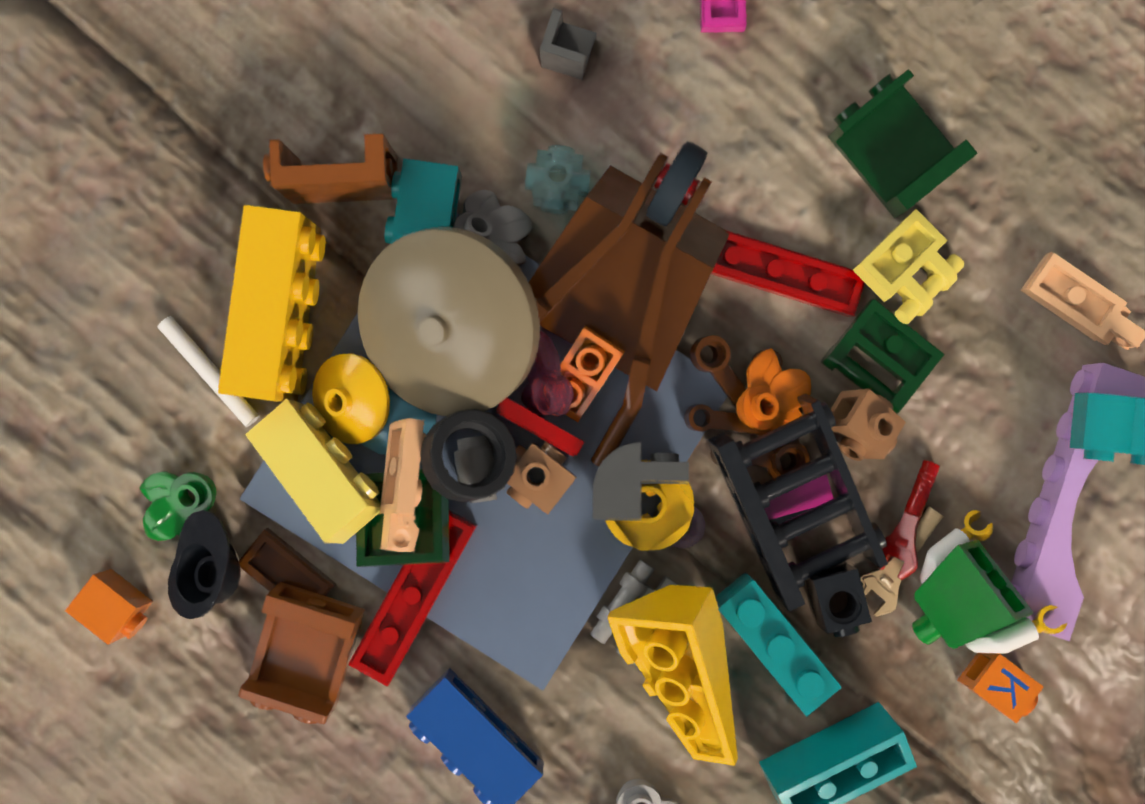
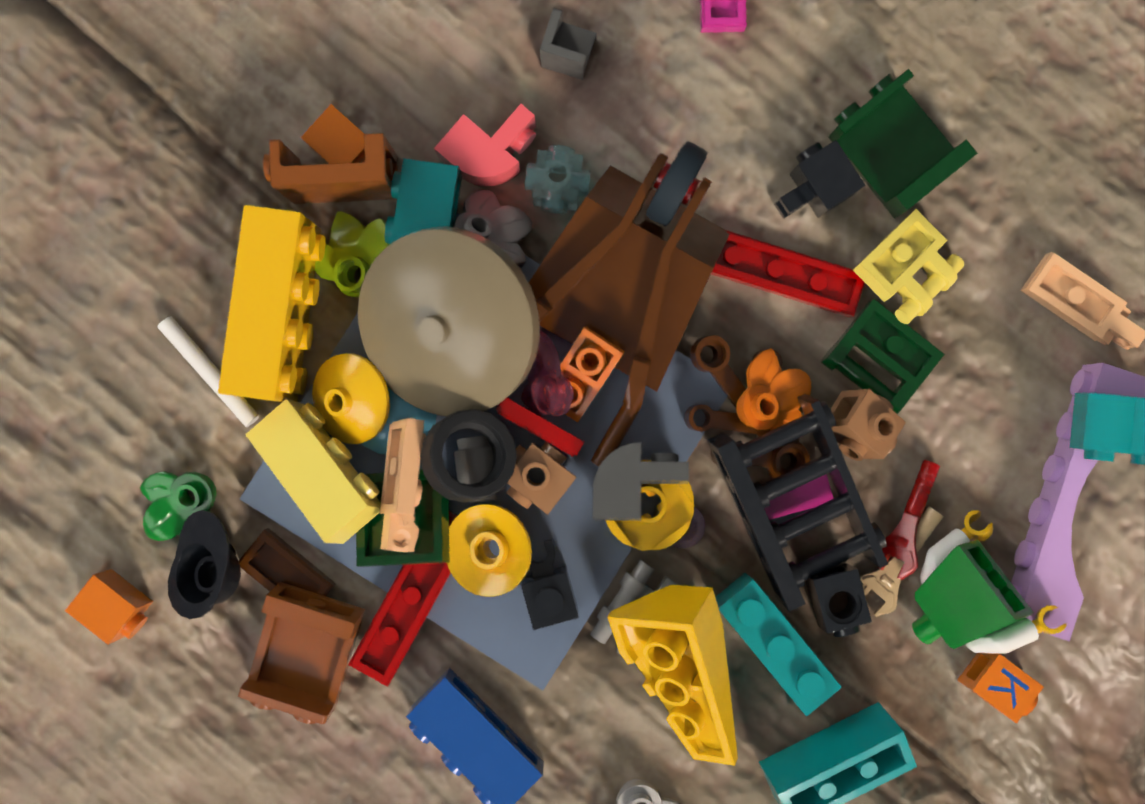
(335, 138): none -> orange brick
(351, 248): none -> lime plate
(471, 557): none -> yellow dish
(484, 158): none -> coral brick
(549, 591): none -> black brick
(822, 180): none -> black brick

